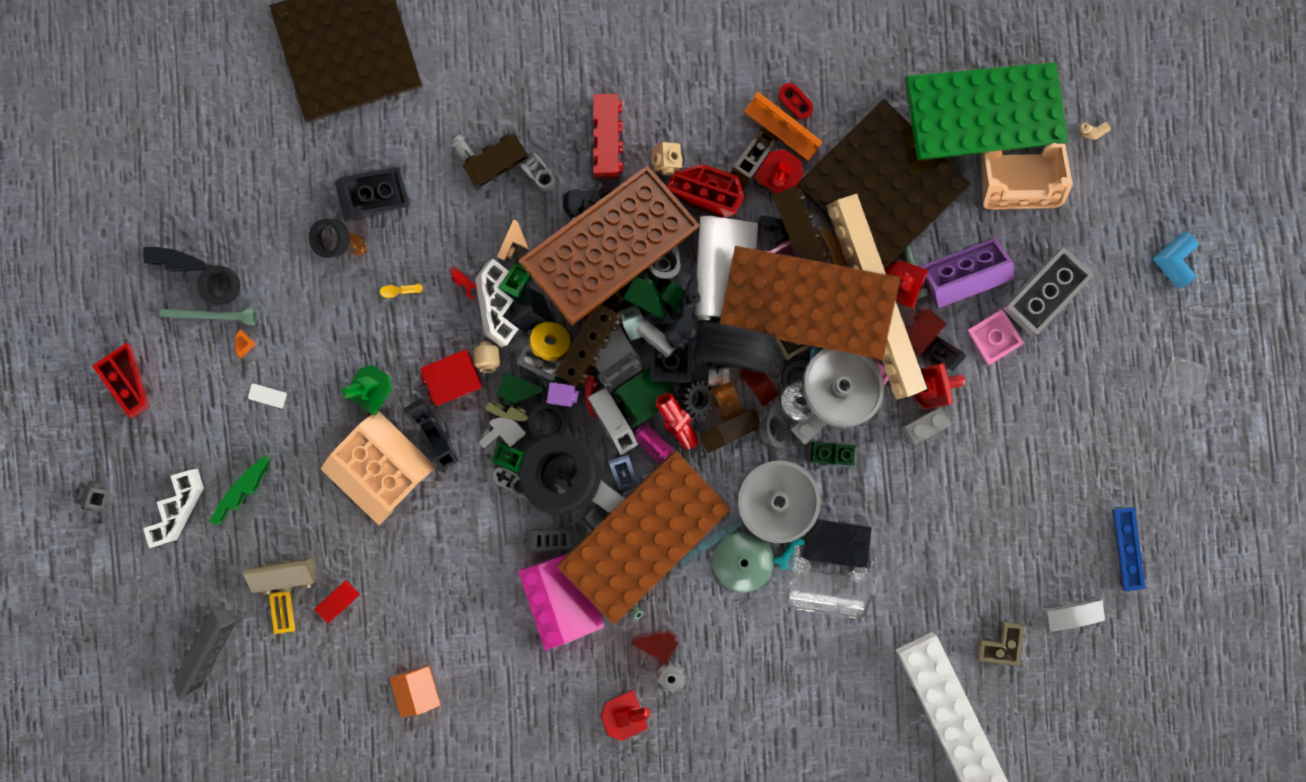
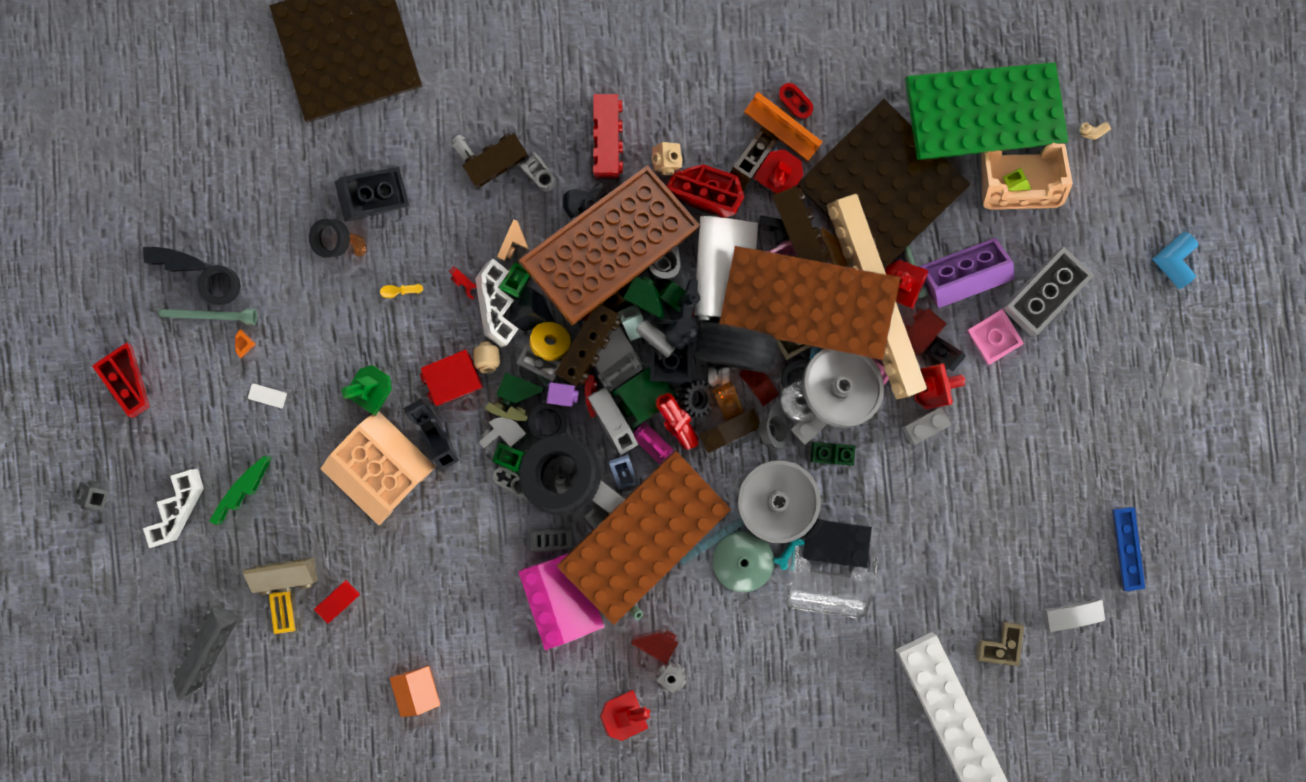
(1017, 181): none -> lime slope

